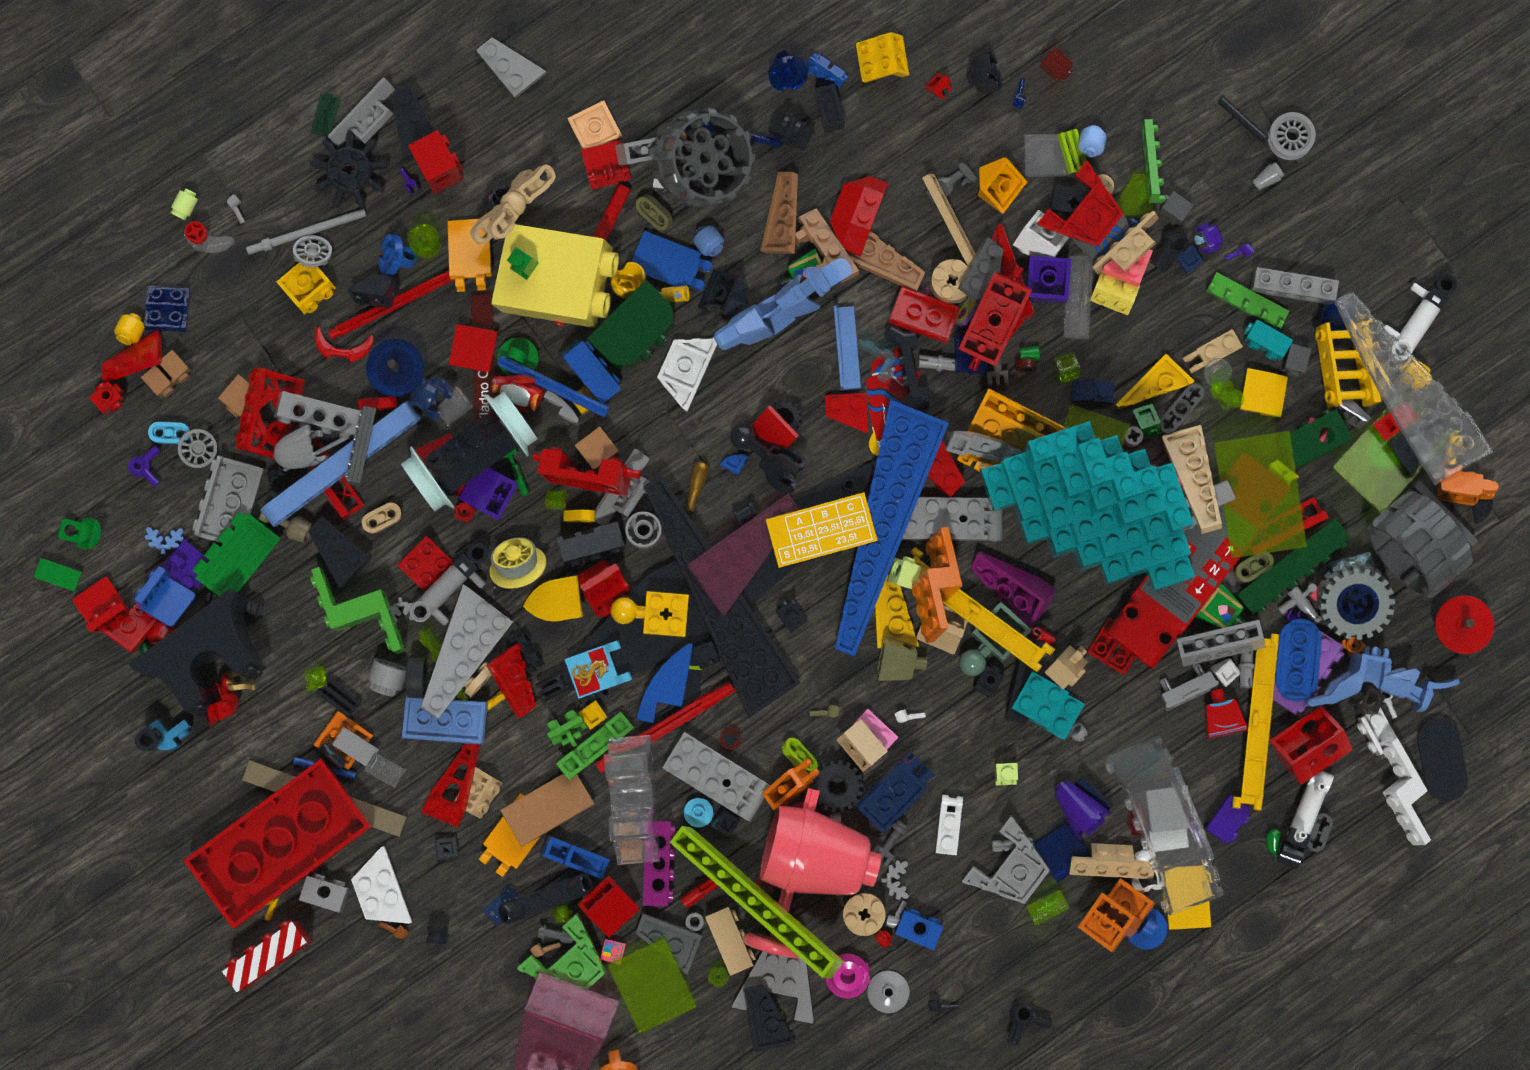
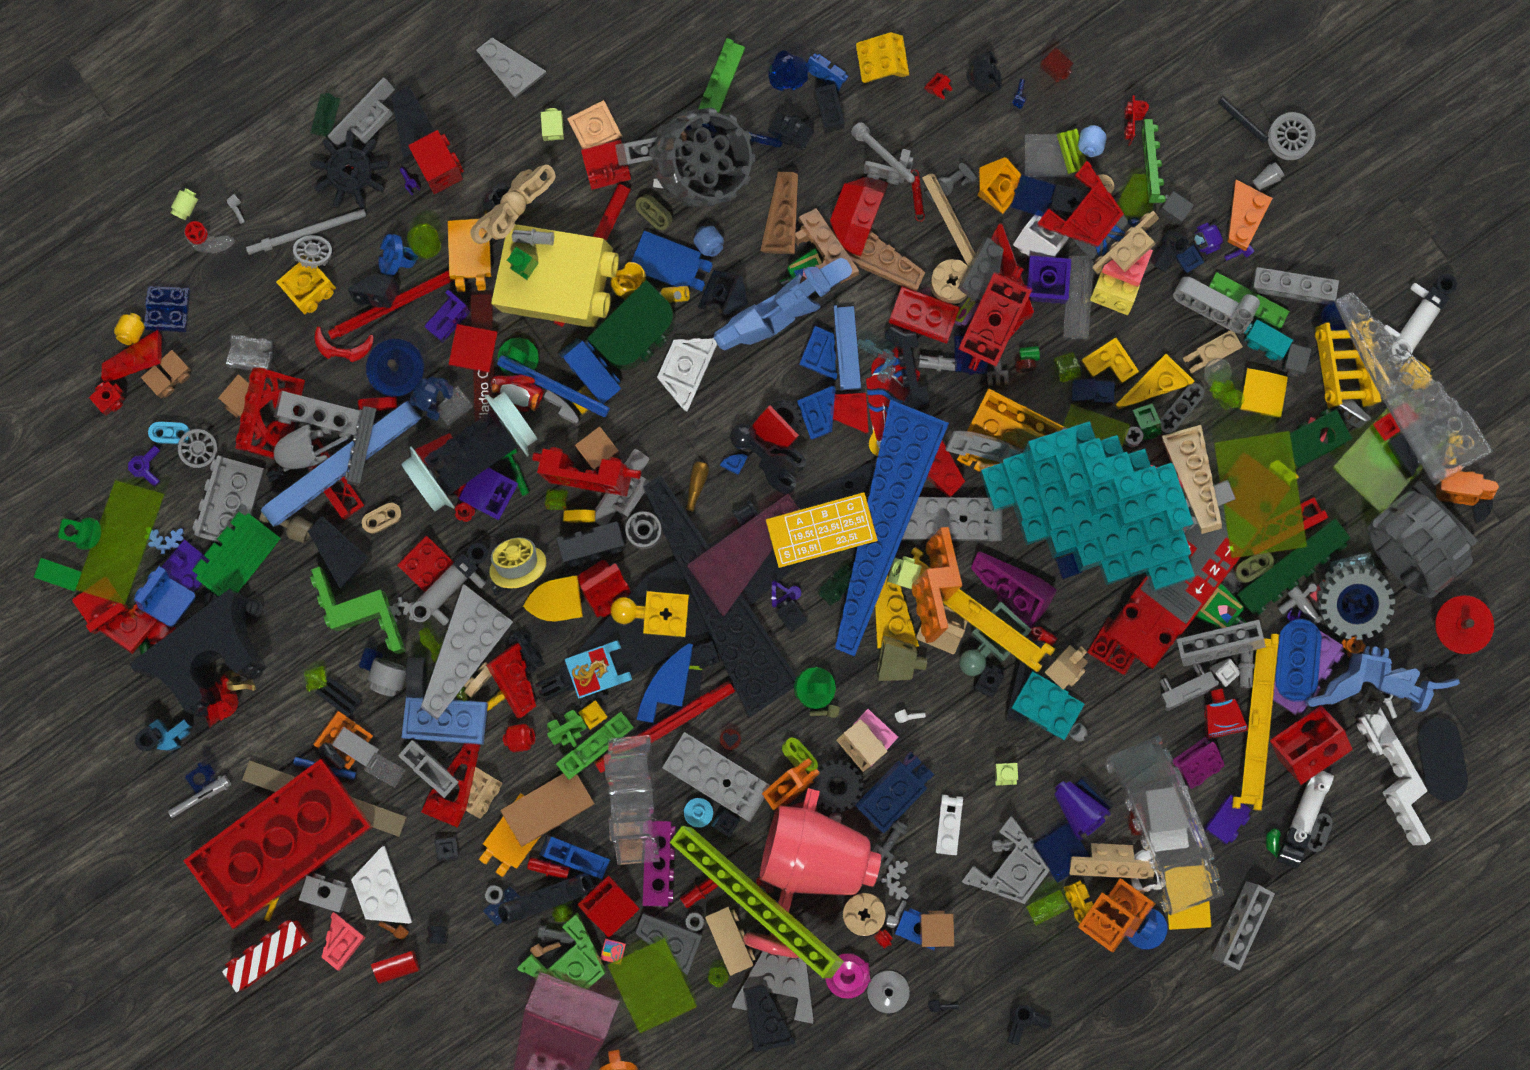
(123, 538): none -> clear neon green piece
(207, 771): none -> clear blue bracket
(217, 786): none -> light grey pin
(249, 353): none -> clear bracket
(341, 942): none -> coral wing
(368, 658): none -> clear blue slope
(395, 967): none -> red brick
(428, 768): none -> light grey slope
(447, 317): none -> dark purple panel
(488, 894): none -> light grey axle
(519, 738): none -> red head
(533, 237): none -> light grey axle
(548, 868): none -> red axle
(552, 124): none -> yellowish green brick
(722, 76): none -> bright green hinge
(793, 592): none -> dark purple piece
(814, 687): none -> green tile
(818, 412): none -> blue wing
(820, 353): none -> blue wing
(833, 592): none -> clear green hinge
(862, 133): none -> light grey piece
(877, 170): none -> light grey bracket
(917, 197): none -> red piece
(936, 929): none -> medium nougat head
(1033, 195): none -> clear blue piece
(1067, 566): none -> clear blue tile
(1076, 895): none -> yellow hinge
(1112, 356): none -> yellow plate
(1134, 112): none -> red hinge
(1199, 762): none -> magenta bracket
(1215, 305): none -> light grey beam
(1243, 925): none -> light grey brick
(1246, 214): none -> orange wing

